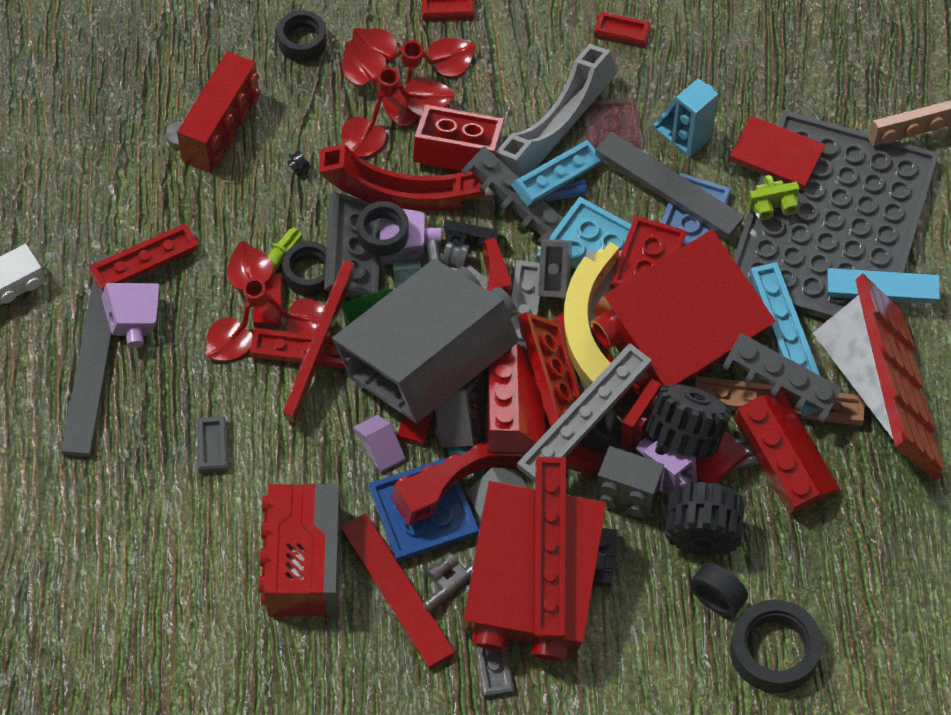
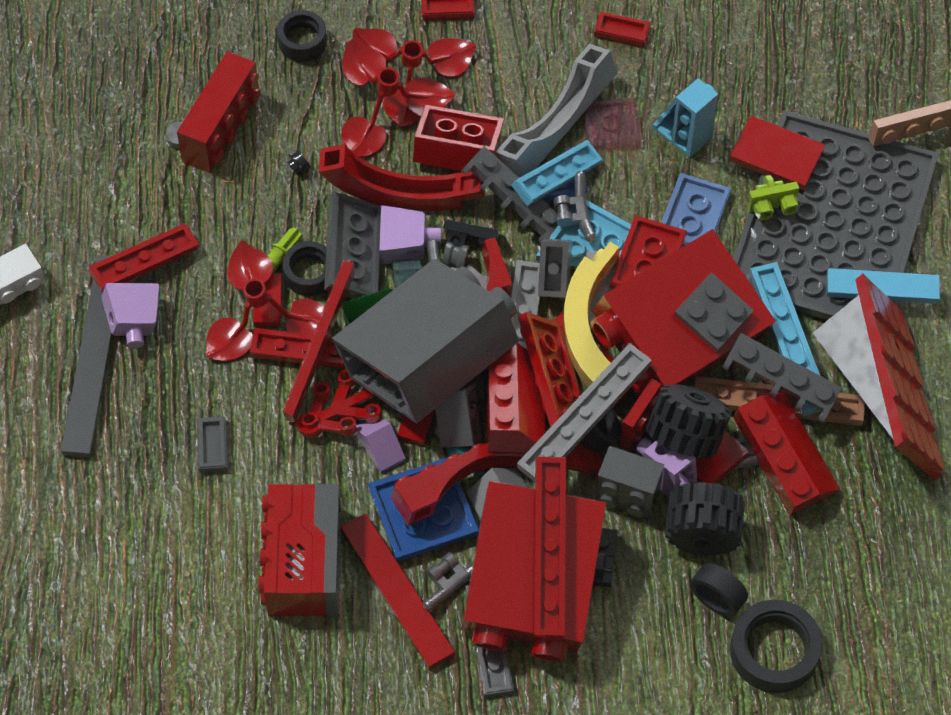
(316, 421): none -> red plant
(382, 247): black tyre -> none
(565, 203): none -> flat silver piece
(669, 185): dark grey tile -> none
(713, 312): none -> dark grey plate

